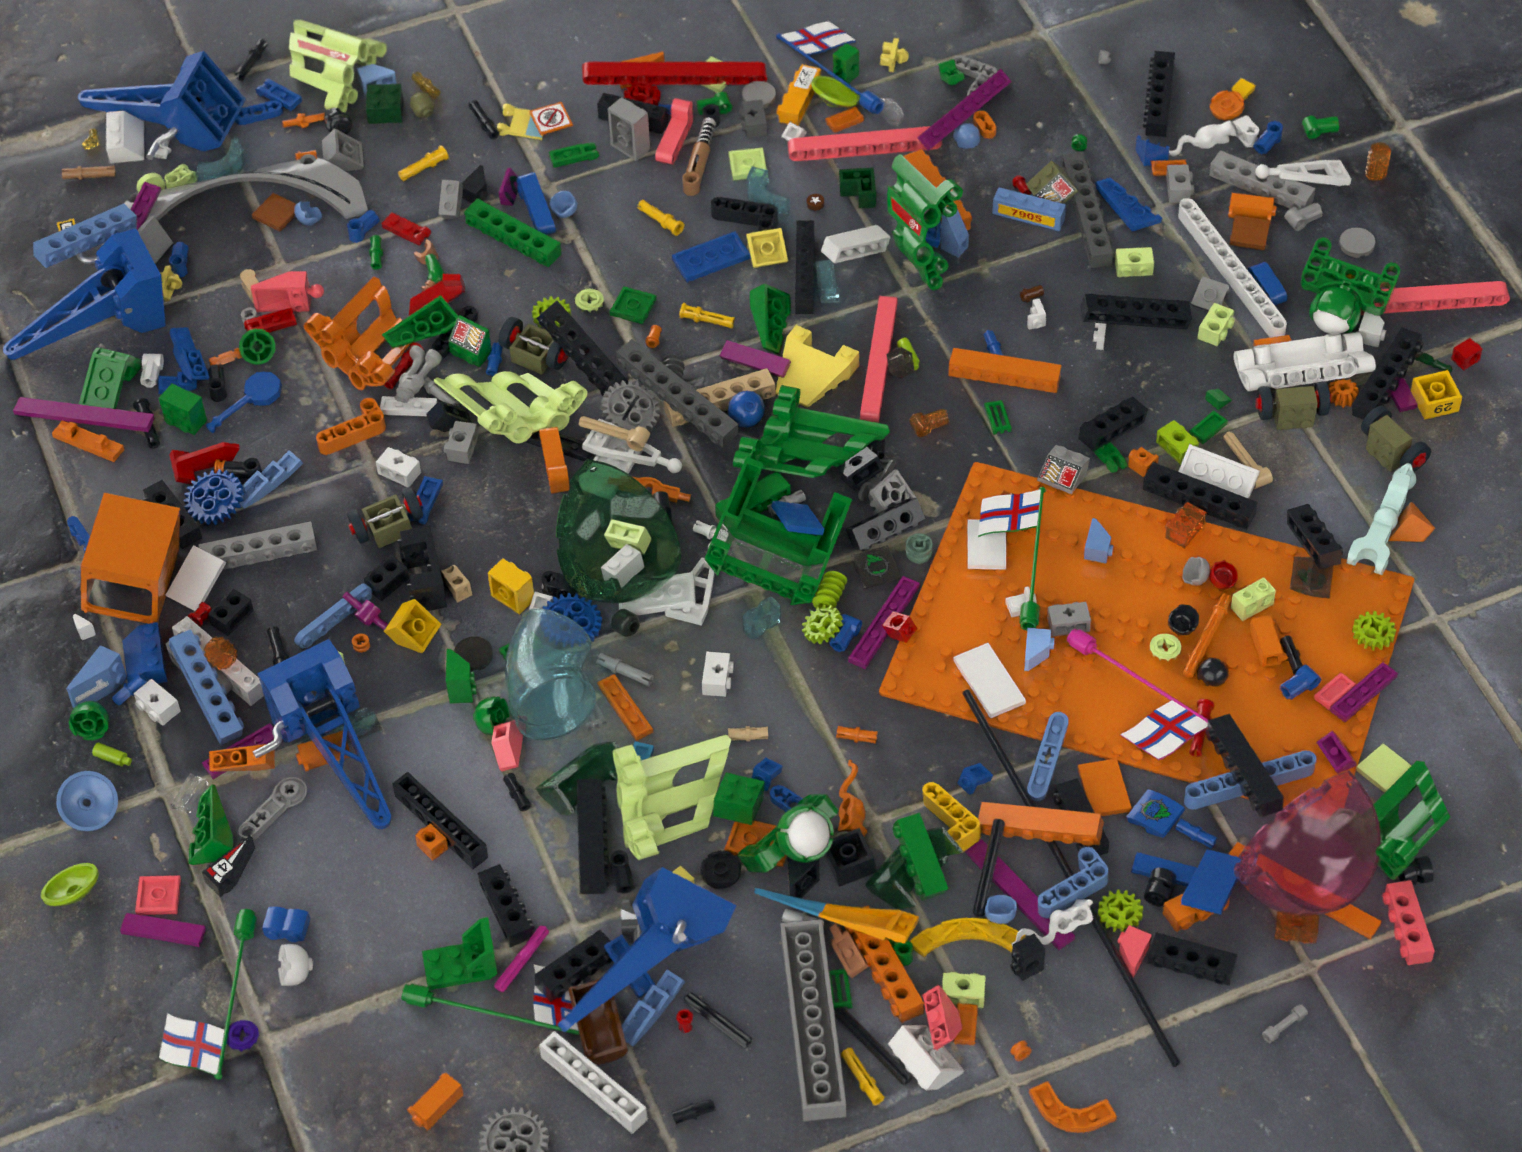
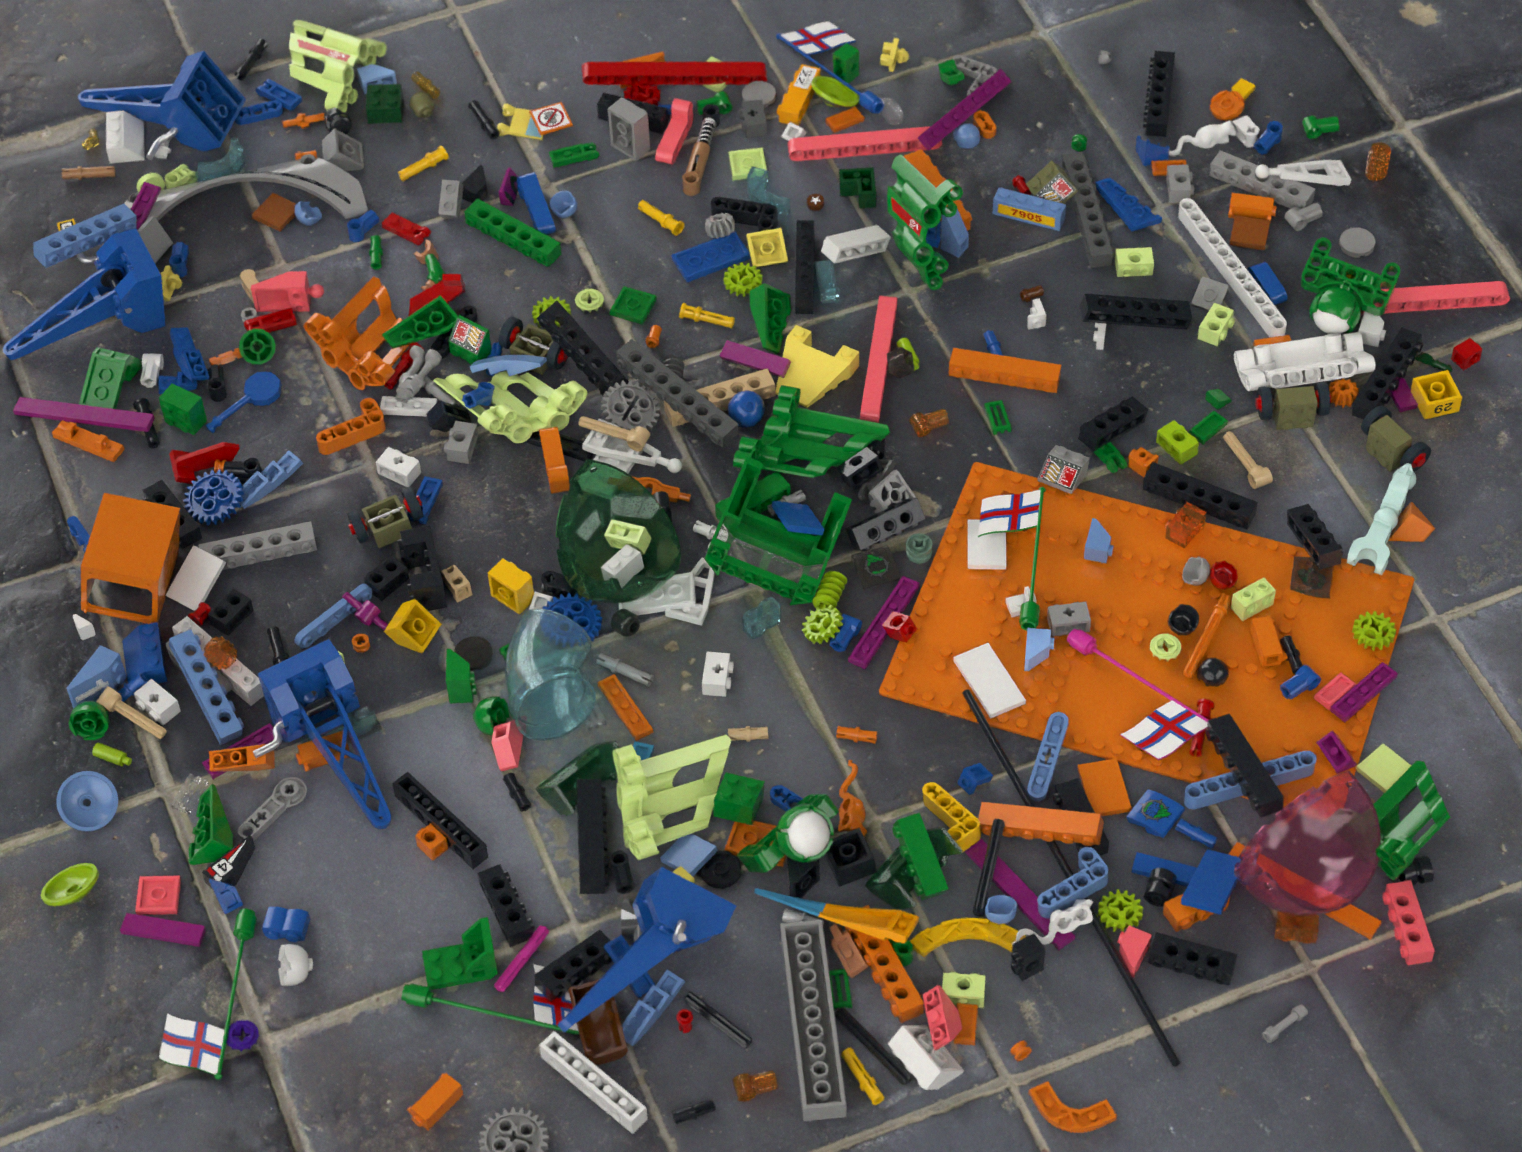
(112, 701): none -> tan axle
(226, 895): none -> blue tile
(479, 396): none -> blue piece
(512, 363): none -> medium blue slope
(689, 853): none -> medium blue tile
(719, 225): none -> light grey gear
(742, 279): none -> lime gear
(749, 1086): none -> clear orange piece
(766, 771): blue bracket -> none
(1219, 471): white plate -> none

